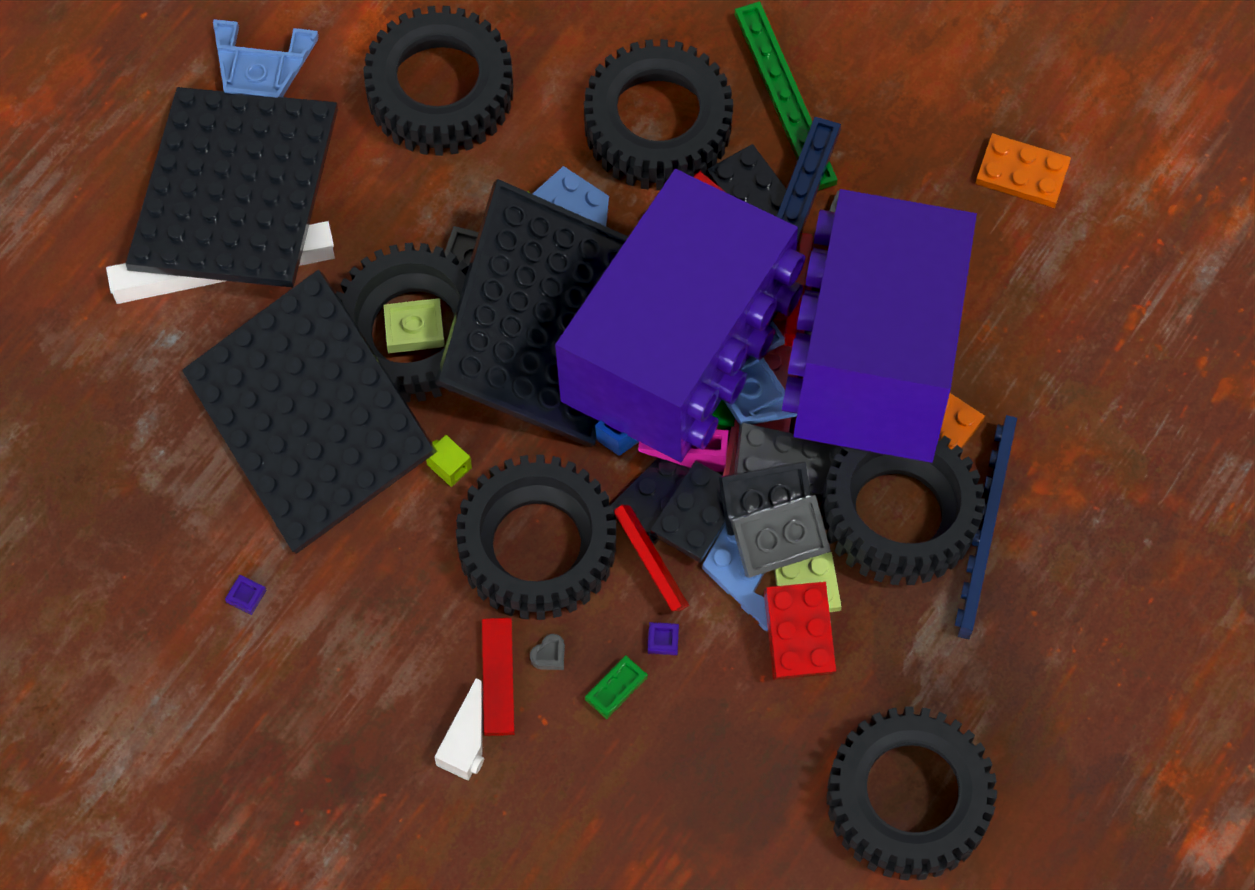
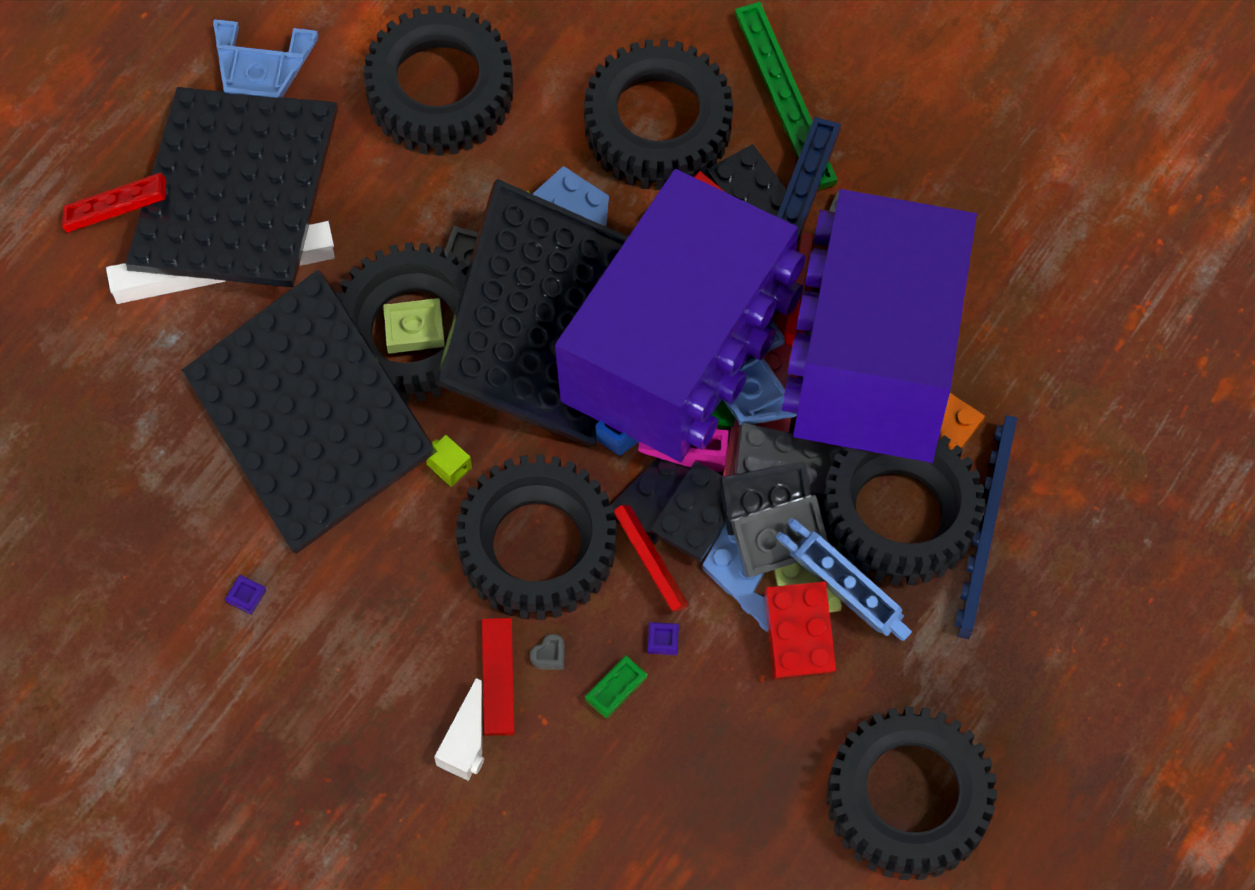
(114, 202): none -> red tile
(845, 581): none -> medium blue hinge
(1023, 170): orange plate -> none

